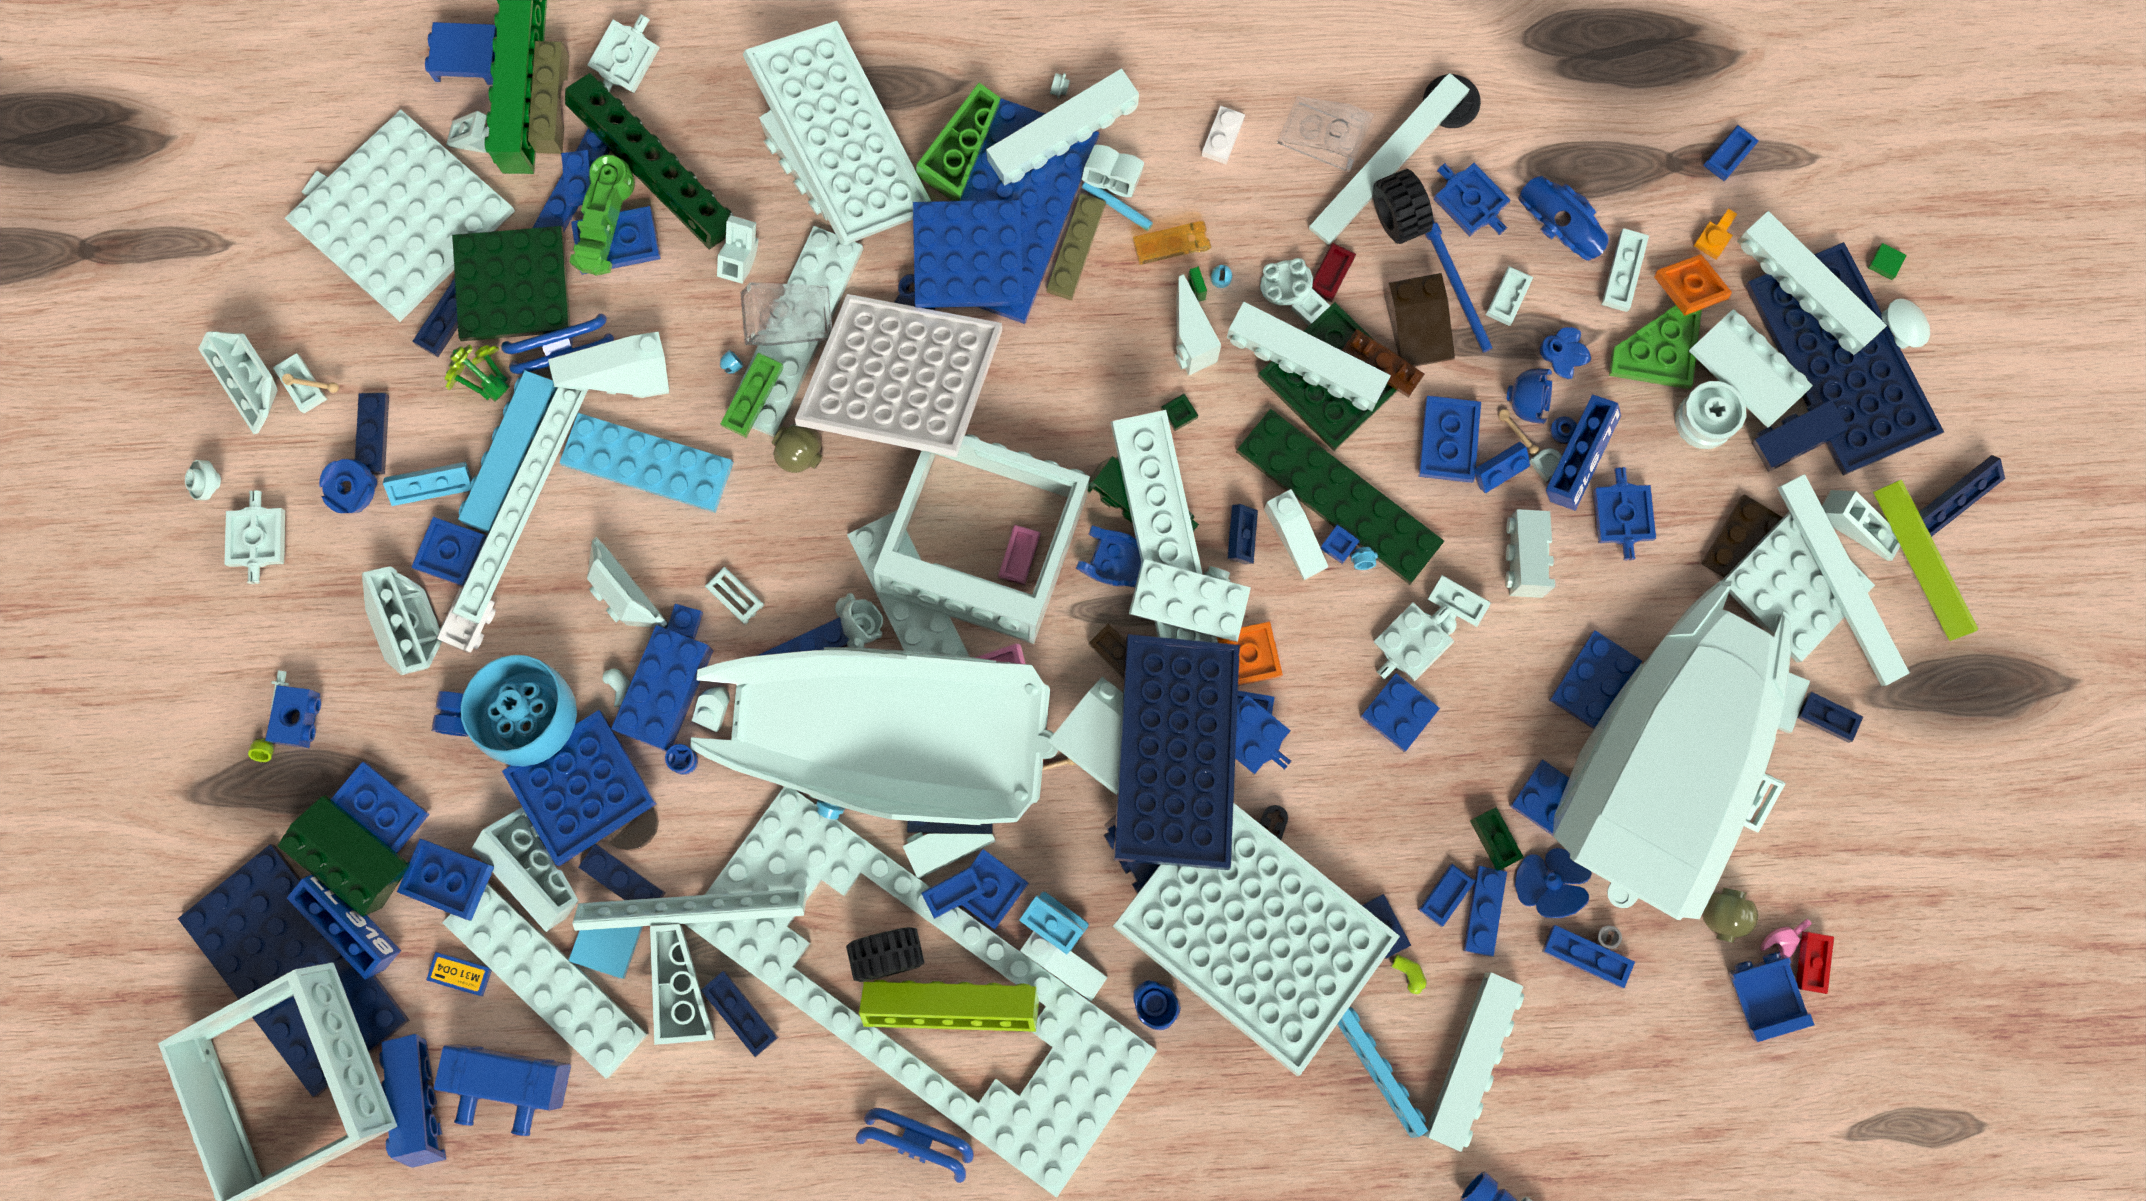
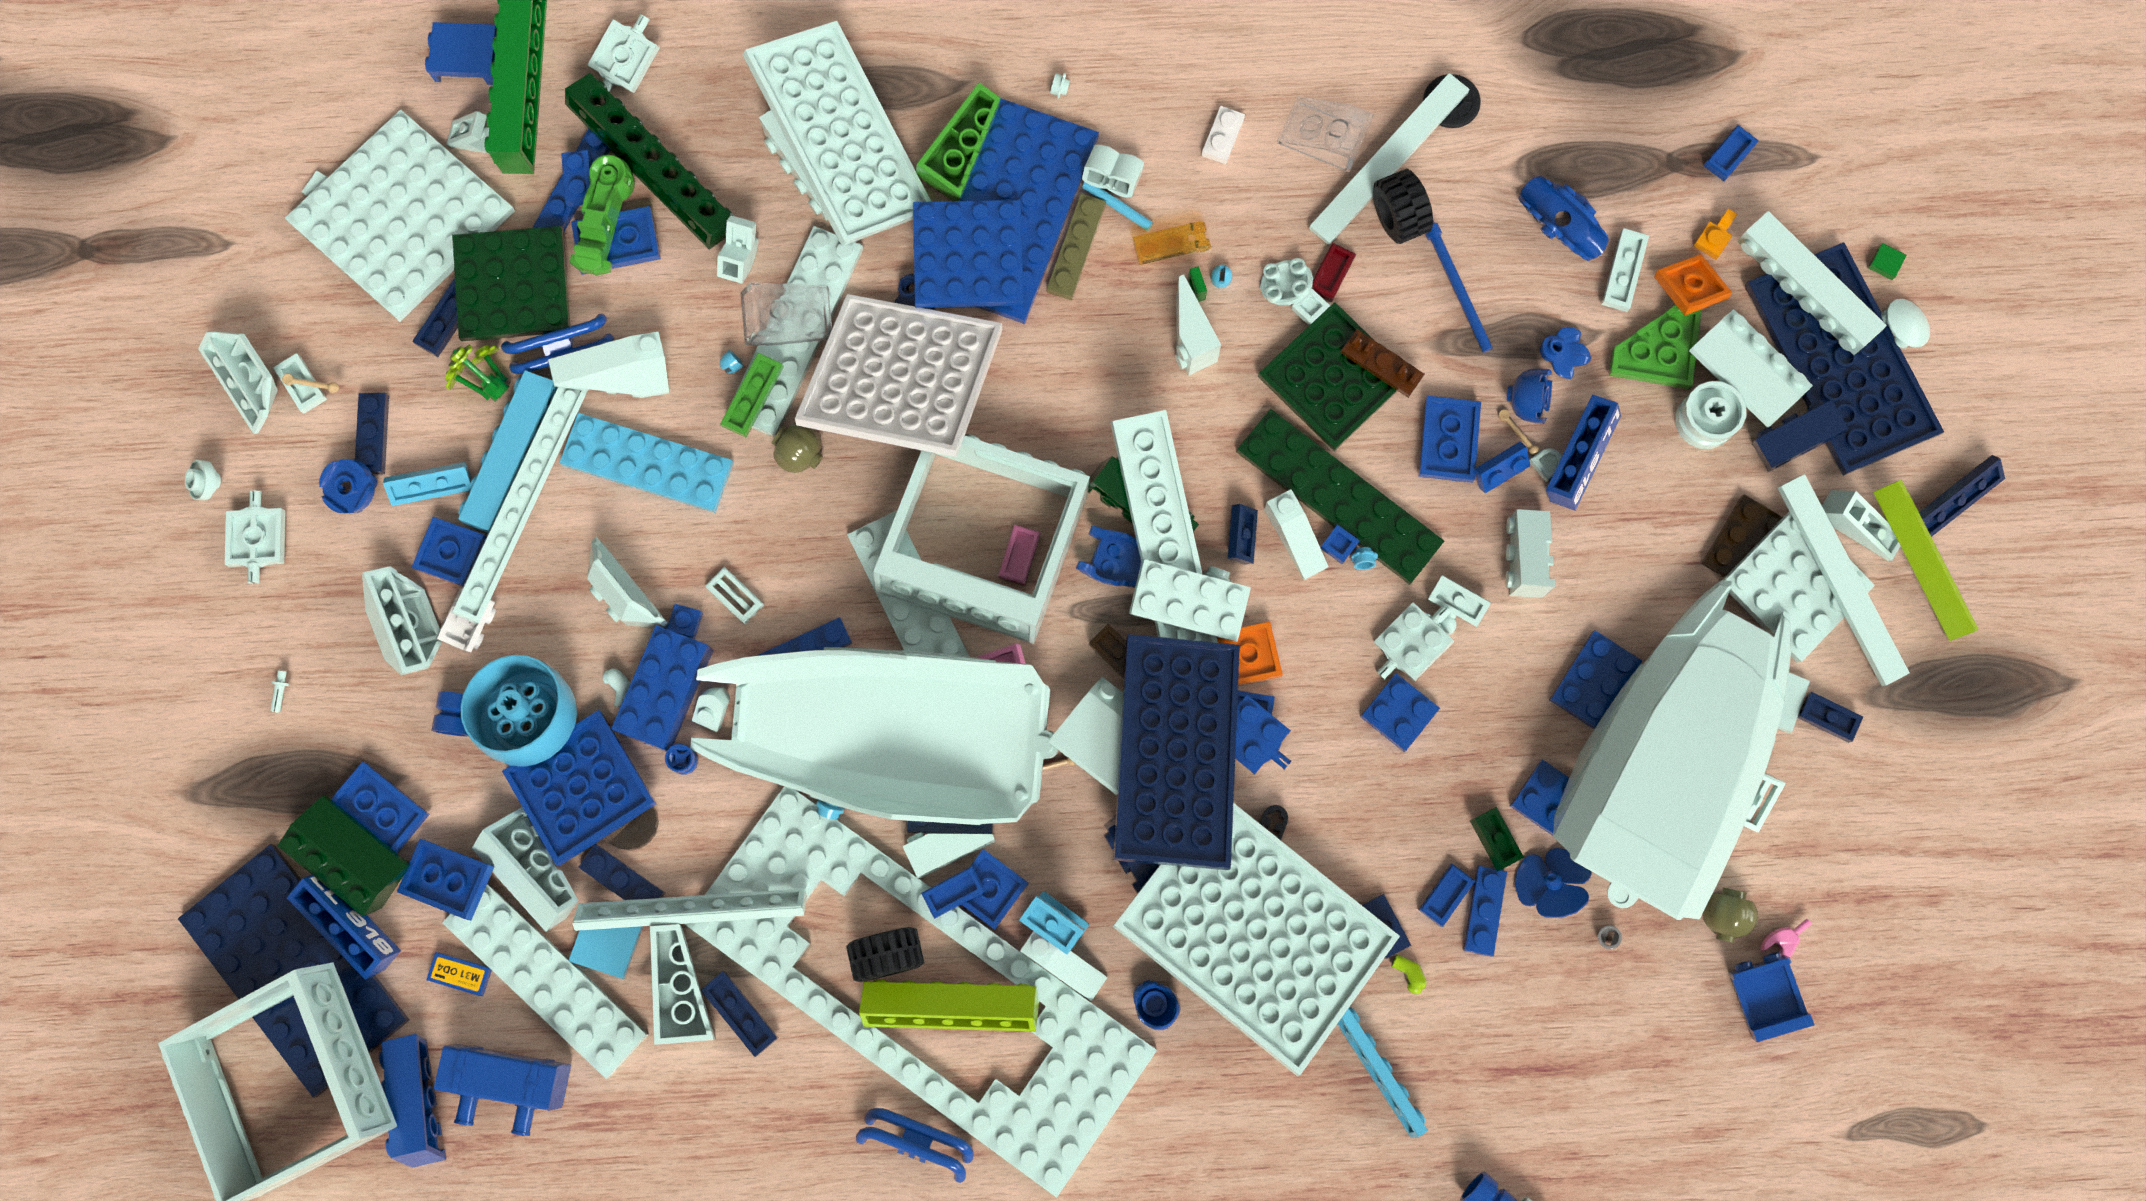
(261, 750): lime hinge -> none
(287, 702): blue brick -> none
(545, 119): olive arch -> none
(859, 620): light aqua hair -> none
(1063, 127): light aqua brick -> none
(1180, 412): dark green tile -> none
(1307, 356): light aqua brick -> none
(1420, 319): dark brown slope -> none
(1471, 199): blue plate -> none
(1473, 1061): light aqua brick -> none
(1509, 296): light aqua plate -> none
(1558, 434): blue plate -> none
(1588, 956): blue plate -> none
(1624, 514): blue plate -> none
(1815, 962): red plate -> none

